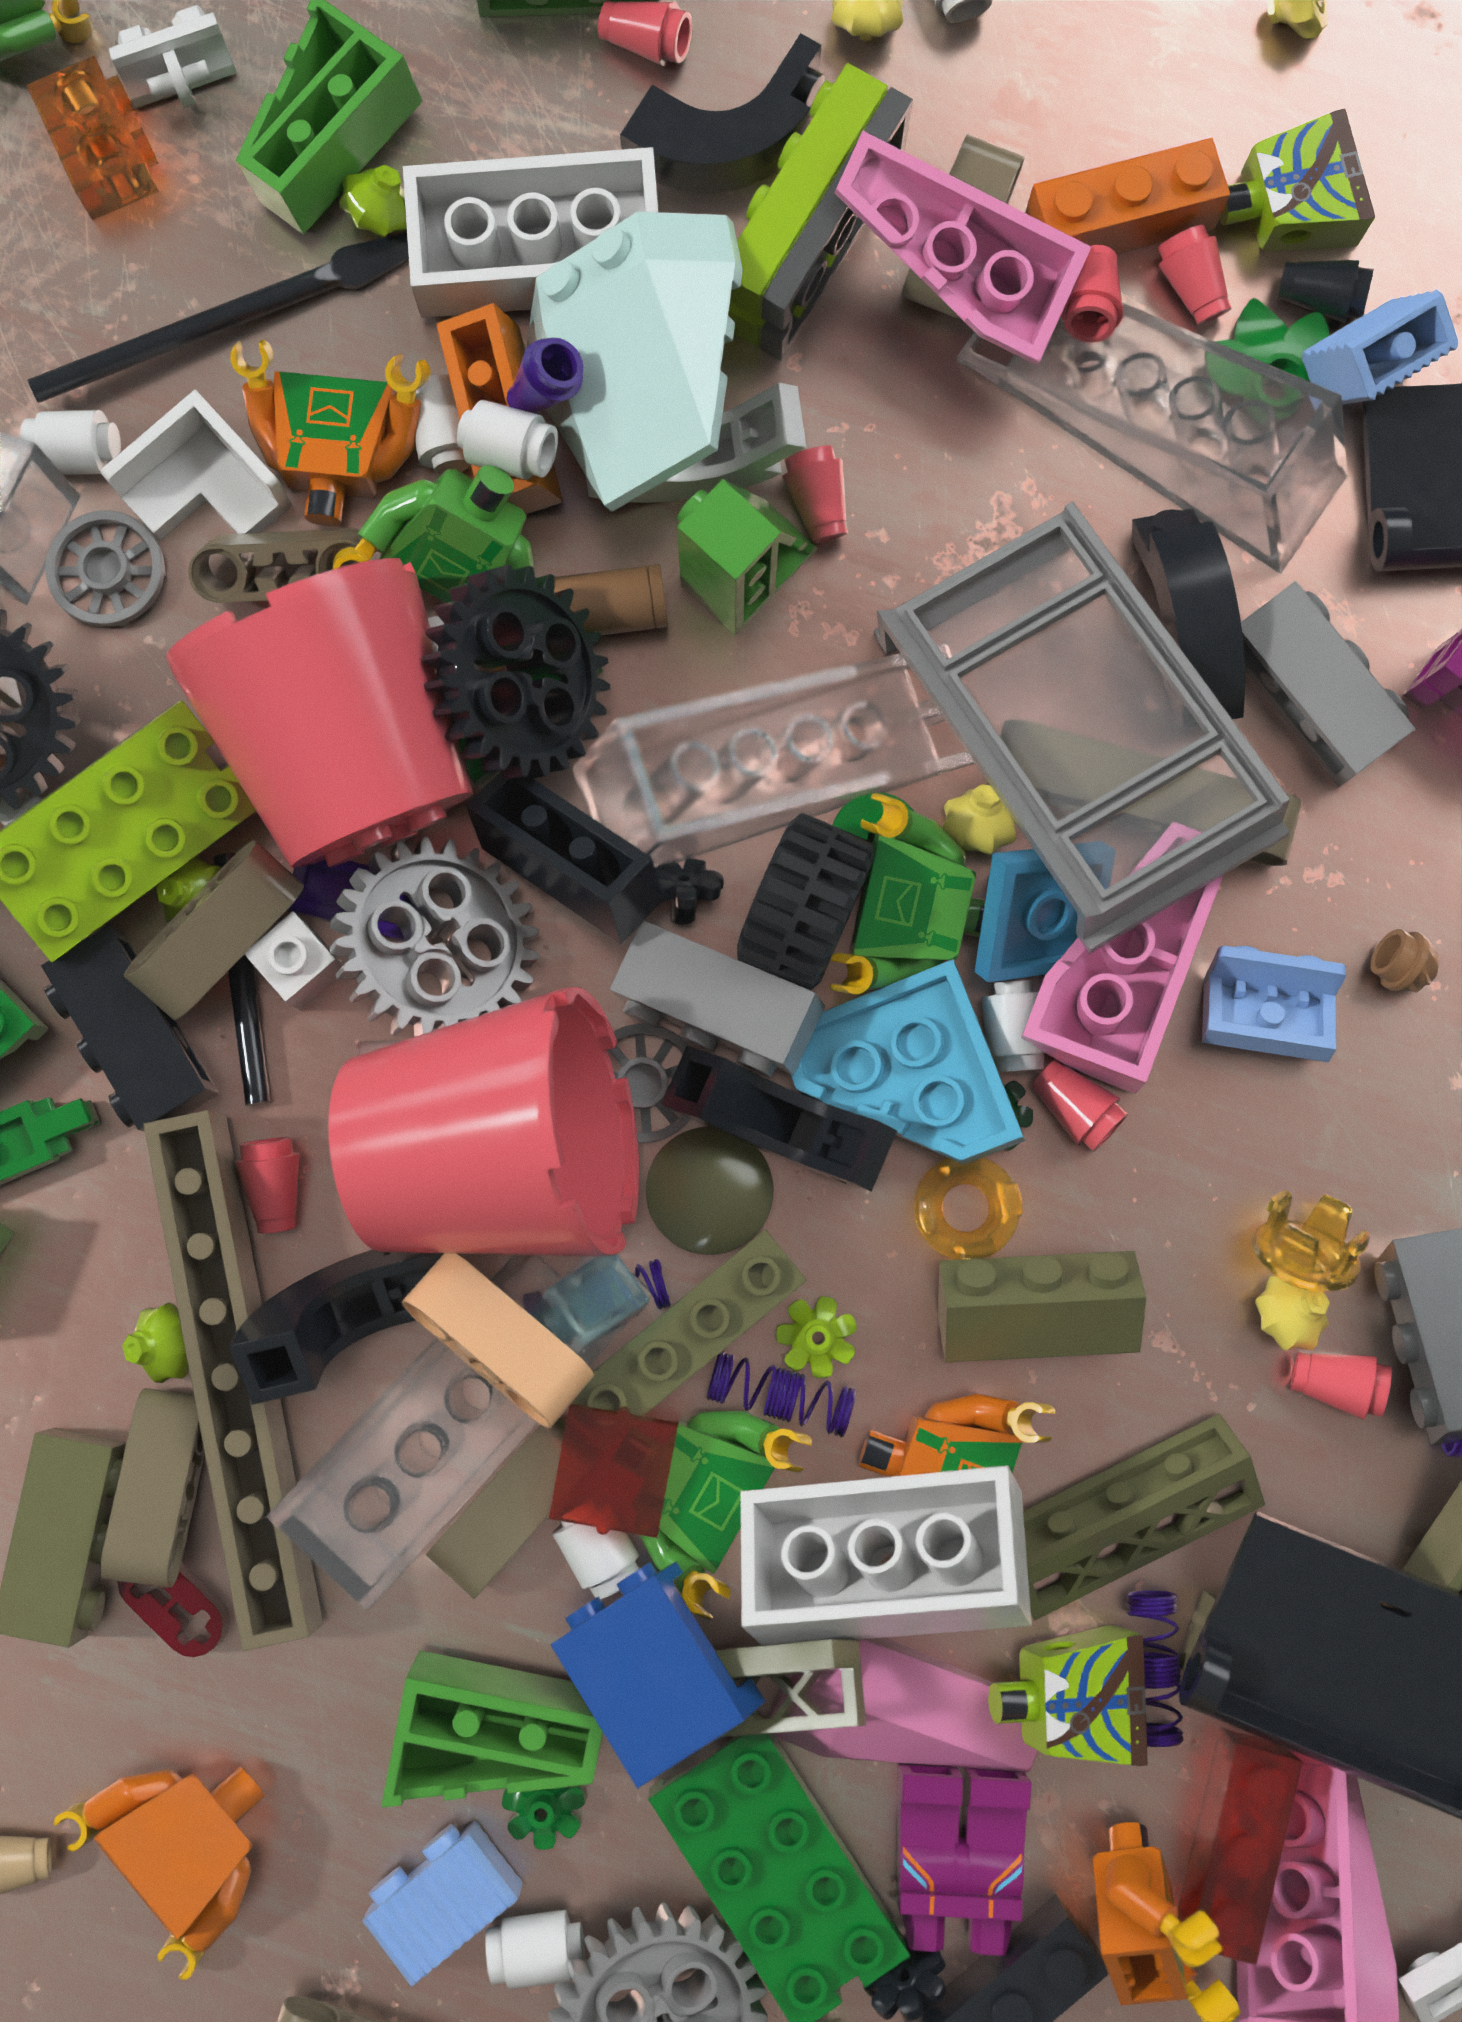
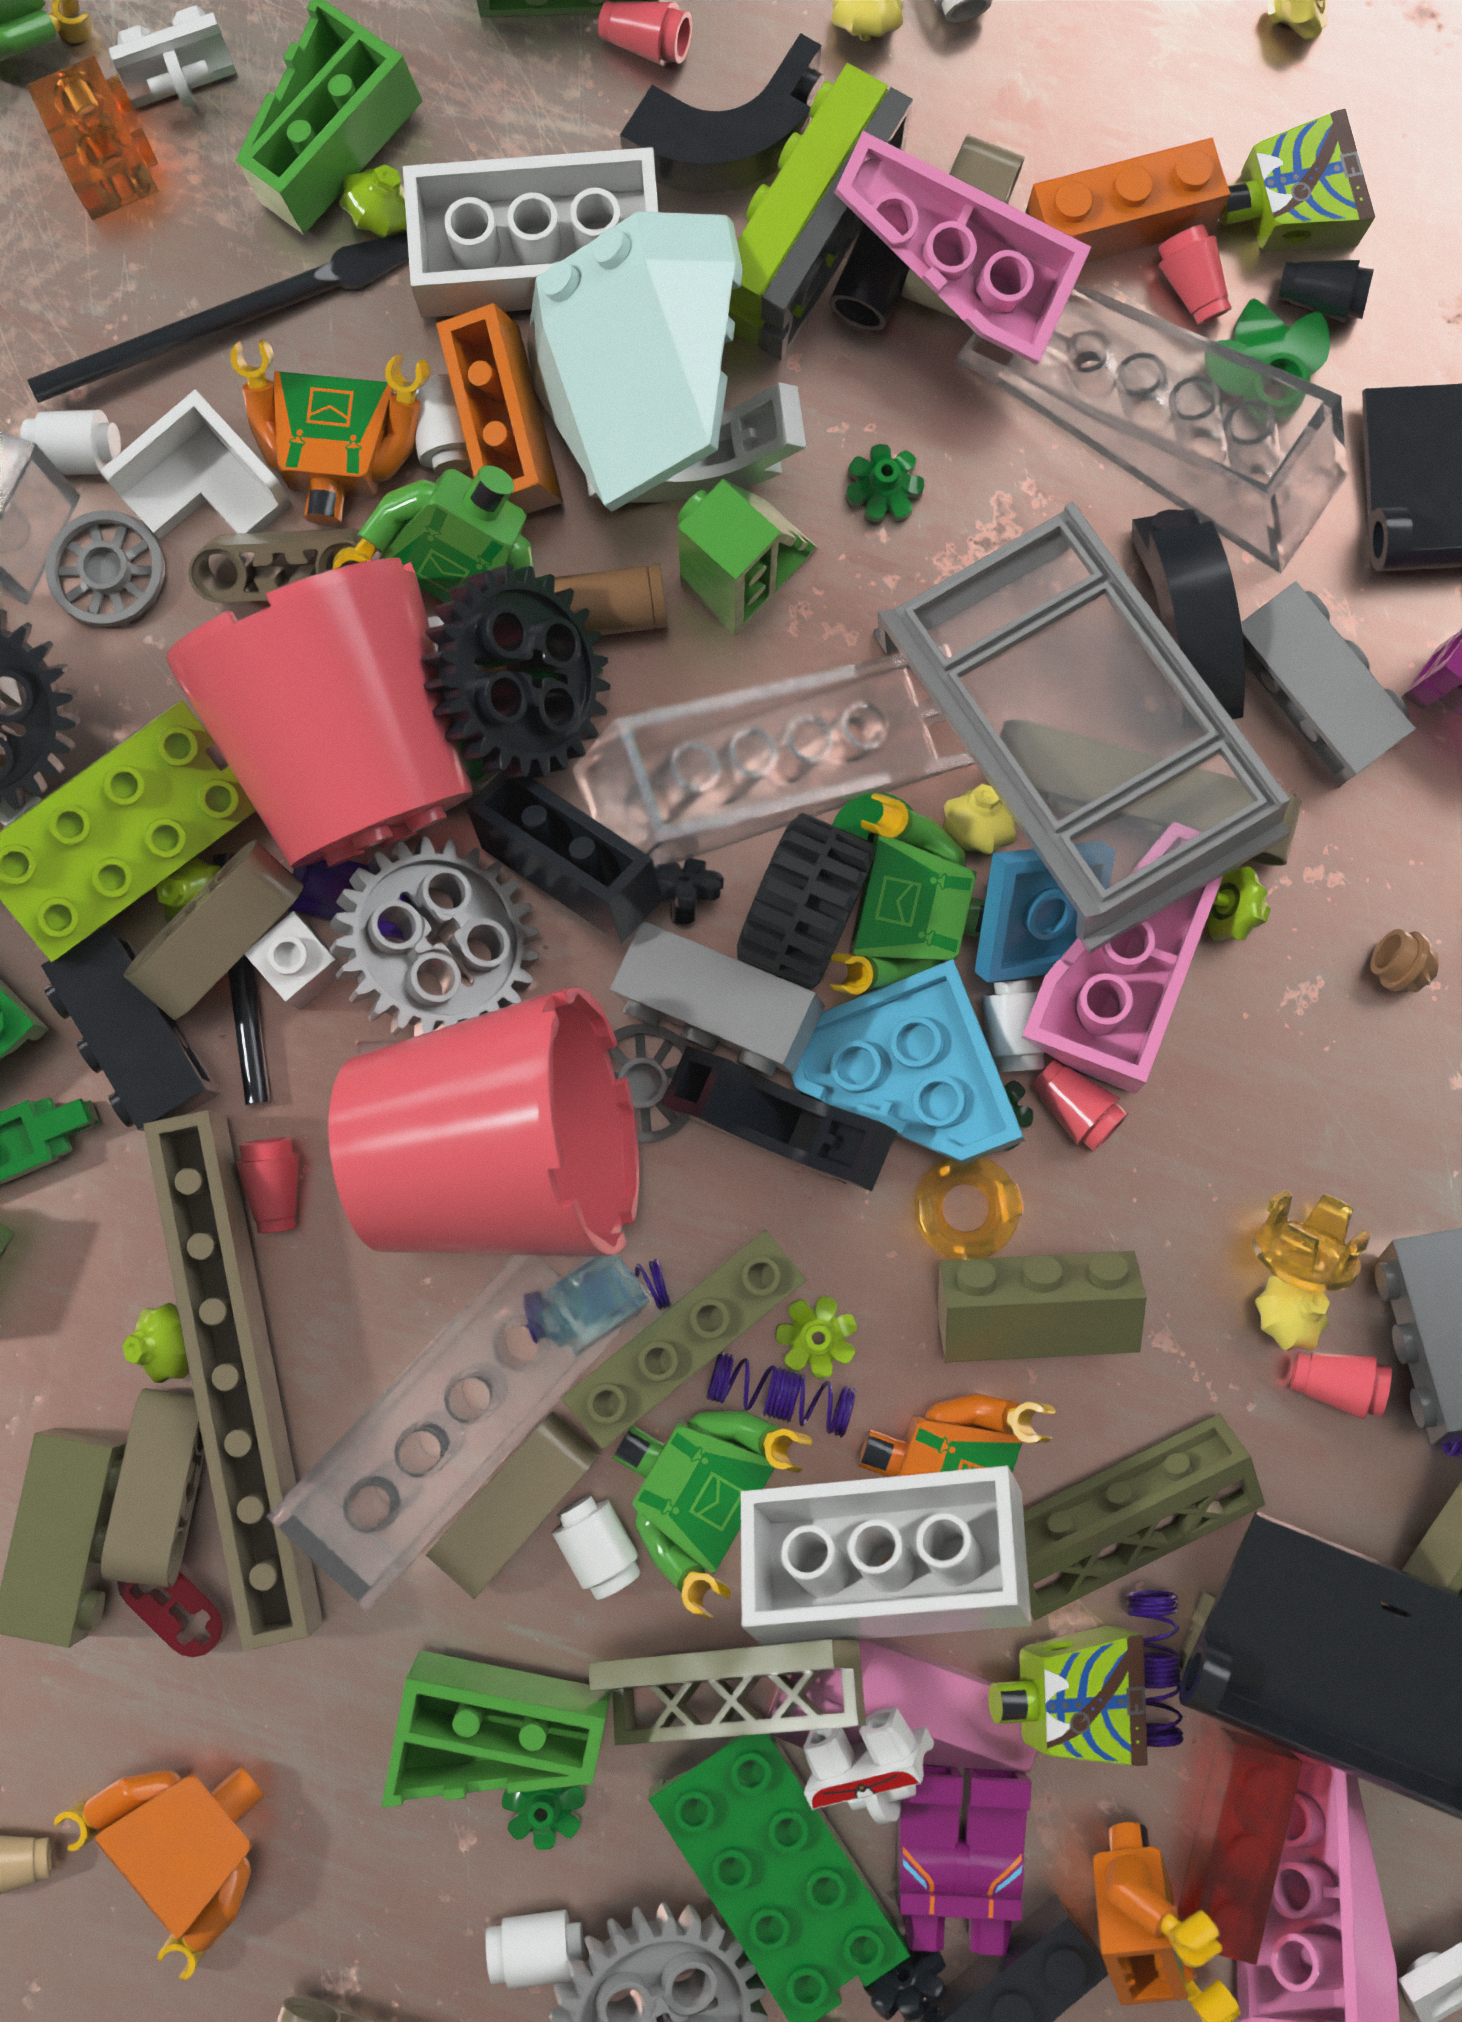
(307, 1324): black arch -> none
(442, 1901): light blue brick -> none
(498, 1339): light nougat beam -> none
(507, 439): white brick -> none
(547, 375): dark purple cone -> none
(613, 1470): clear red piece -> none
(651, 1674): blue panel -> none
(709, 1191): olive dish -> none
(818, 491): coral cone -> none
(869, 283): none -> black pin
(869, 1772): none -> white hips
(884, 483): none -> green plant
(1096, 298): coral cone -> none
(1238, 906): none -> lime piece
(1272, 1002): light blue bracket -> none
(1383, 347): light blue brick -> none

